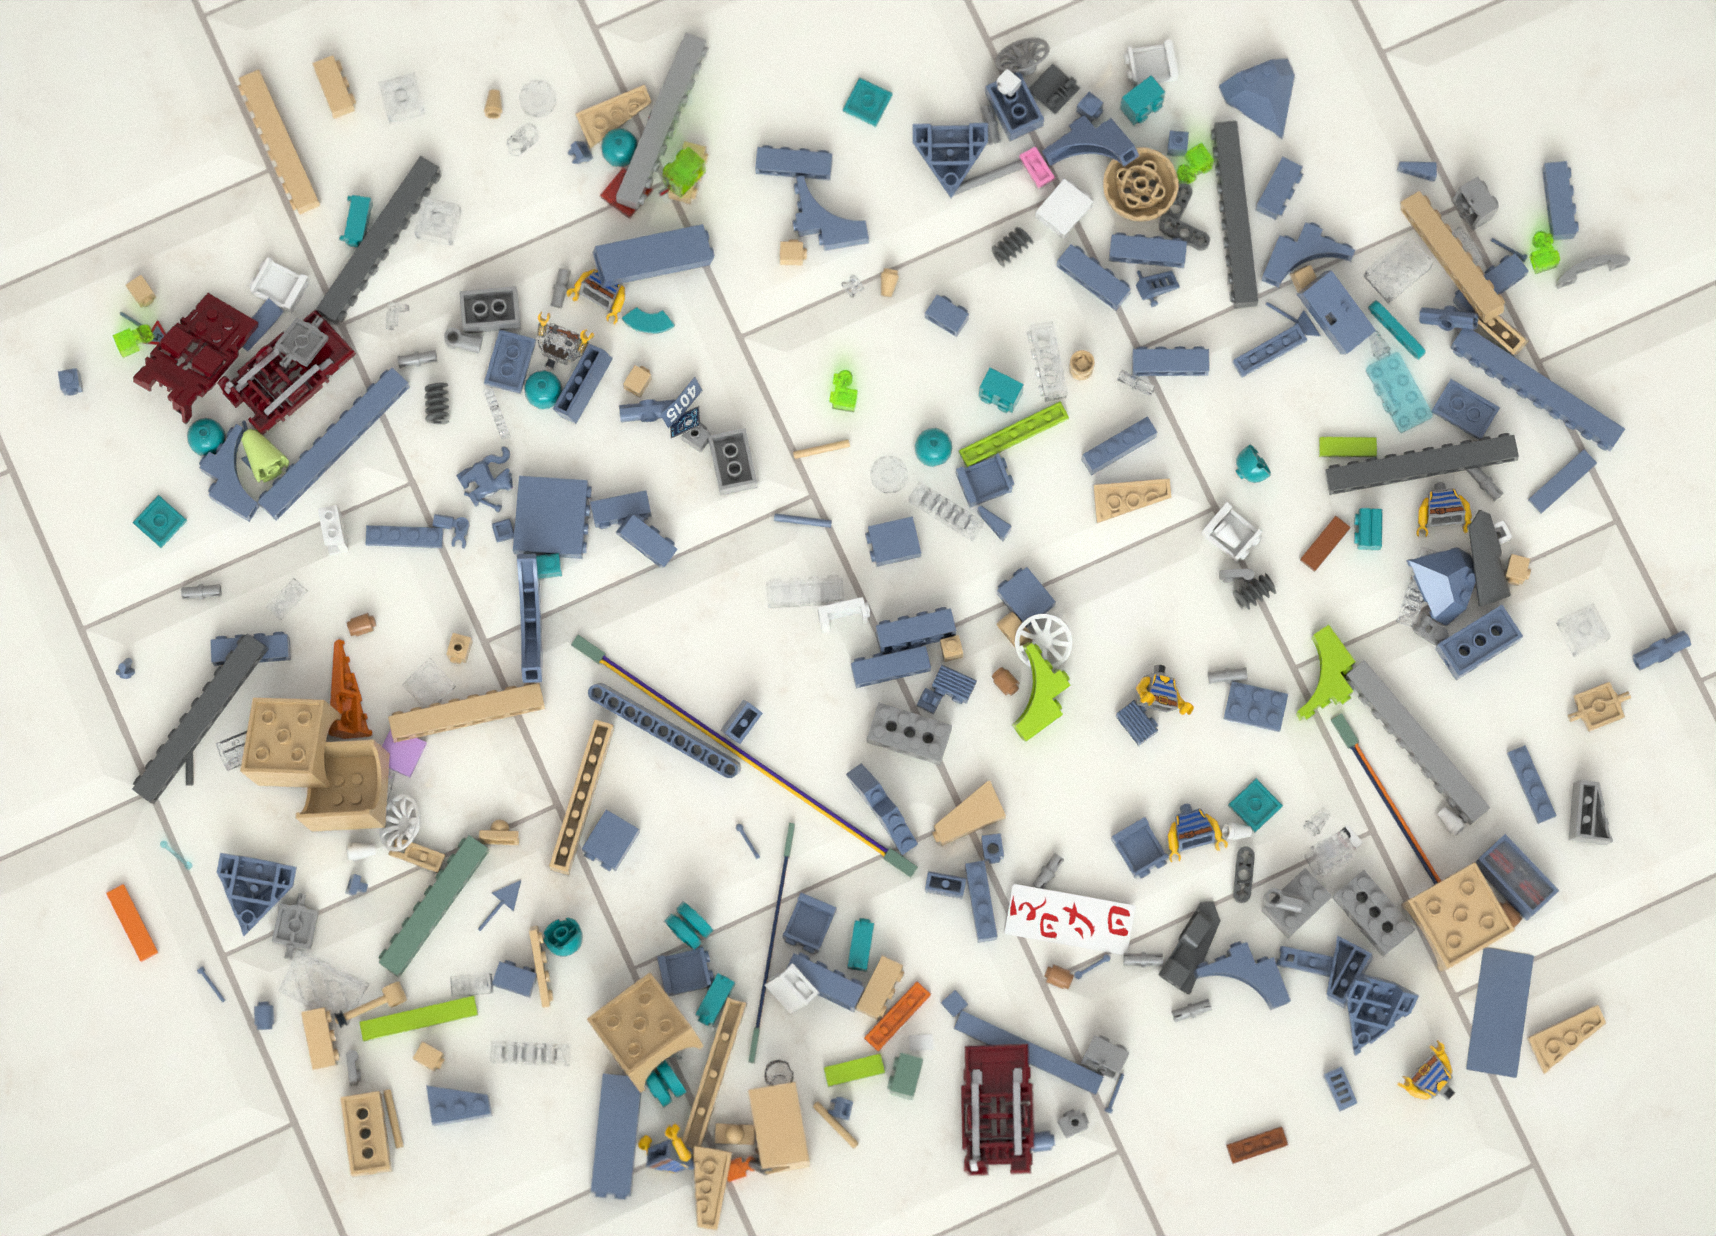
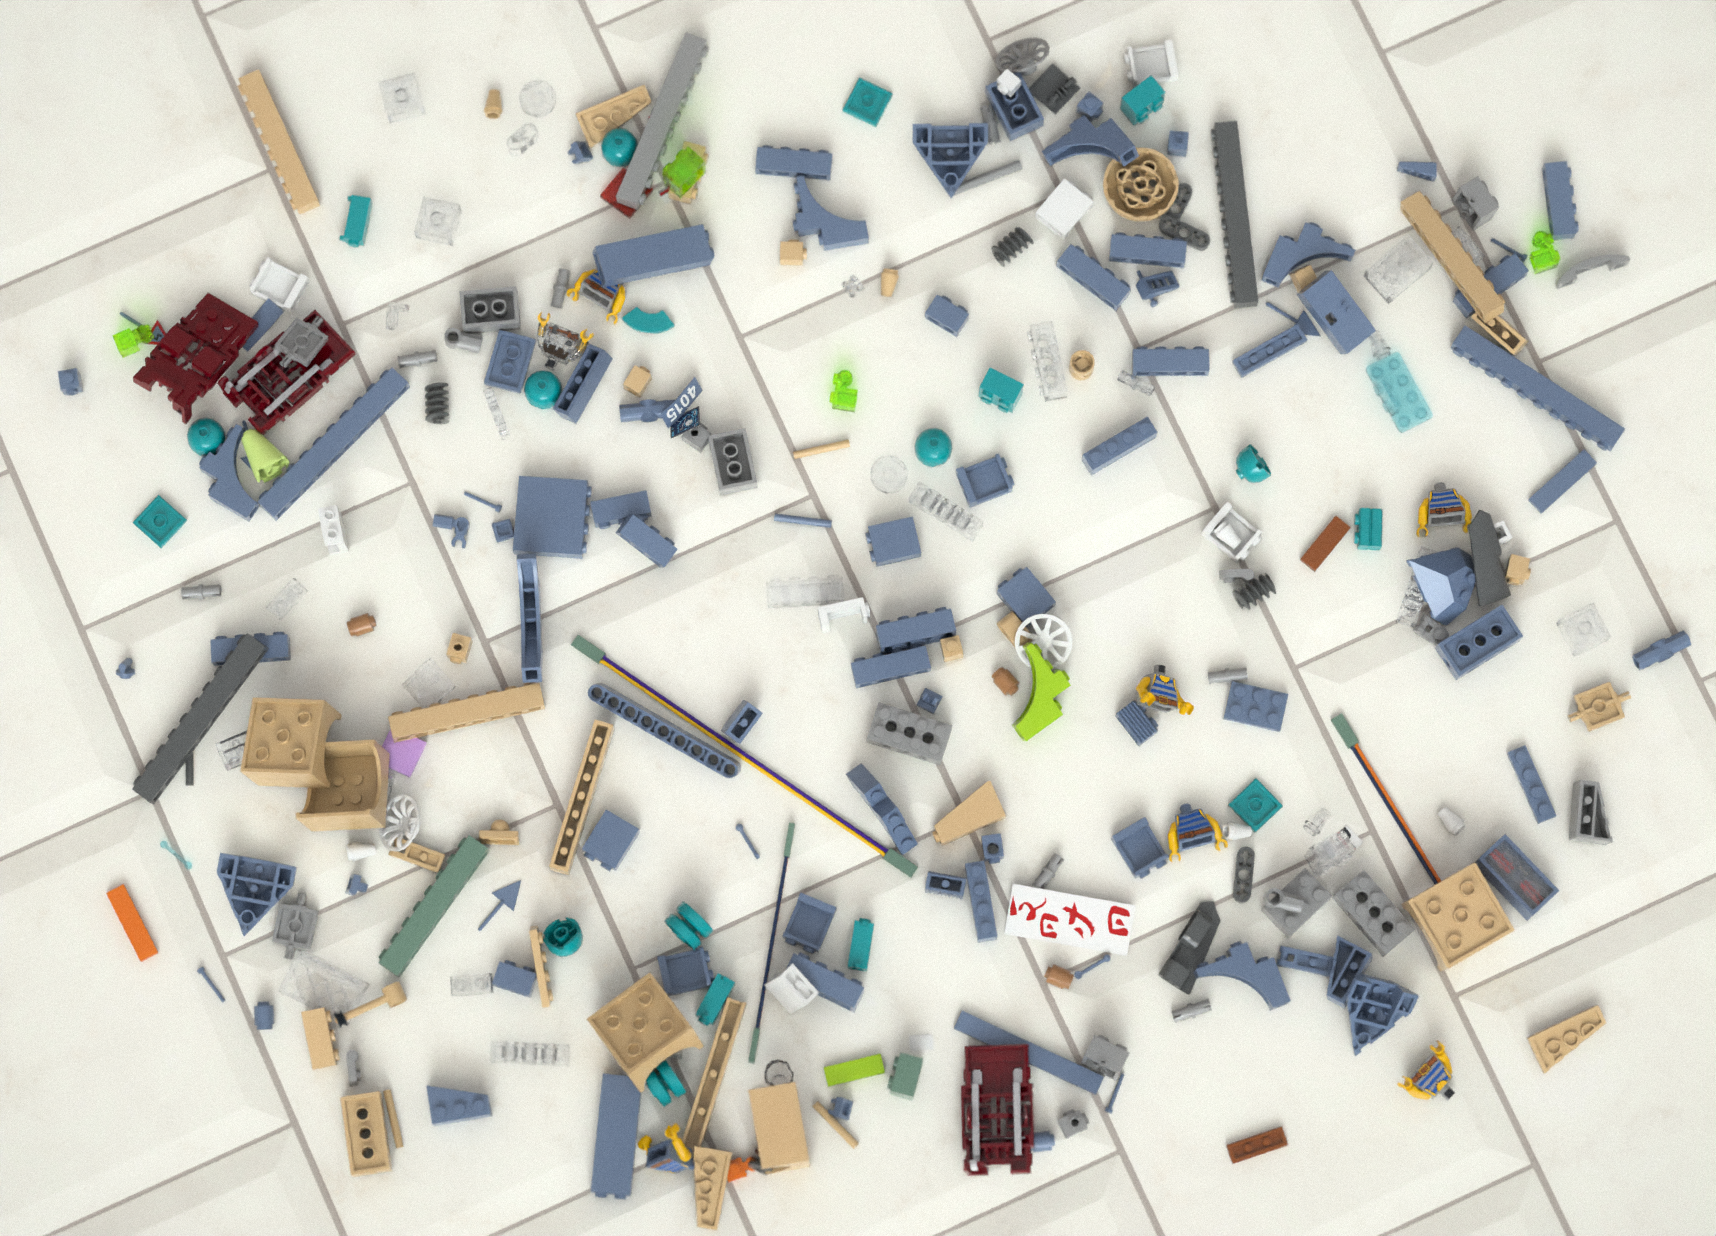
(141, 291): tan brick -> none
(334, 86): tan brick -> none
(346, 699): orange wedge -> none
(379, 240): dark grey brick -> none
(404, 536): sand blue plate -> none
(418, 1018): lime tile -> none
(429, 1057): tan brick -> none
(482, 476): sand blue animal -> none
(549, 566): teal brick -> none
(734, 1134): tan tile -> none
(880, 988): tan brick -> none
(897, 1016): orange tile -> none
(953, 684): sand blue brick -> none
(954, 1003): sand blue tile -> none
(997, 525): sand blue slope -> none
(1013, 434): lime tile -> none
(1036, 167): bright pink plate -> none
(1124, 497): tan wing -> none
(1143, 959): light grey pin -> none
(1199, 161): clear neon green brick -> none
(1262, 93): sand blue wedge -> none
(1280, 188): sand blue brick -> none
(1333, 662): lime arch -> none
(1339, 1071): sand blue slope -> none
(1347, 446): lime tile -> none
(1396, 330): teal beam -> none
(1417, 743): light grey brick -> none
(1421, 464): dark grey brick -> none
(1448, 318): sand blue piece -> none
(1465, 409): sand blue plate -> none
(1485, 483): light grey pin -> none
(1500, 1012): sand blue sticker -> none
(1512, 914): medium nougat brick -> none

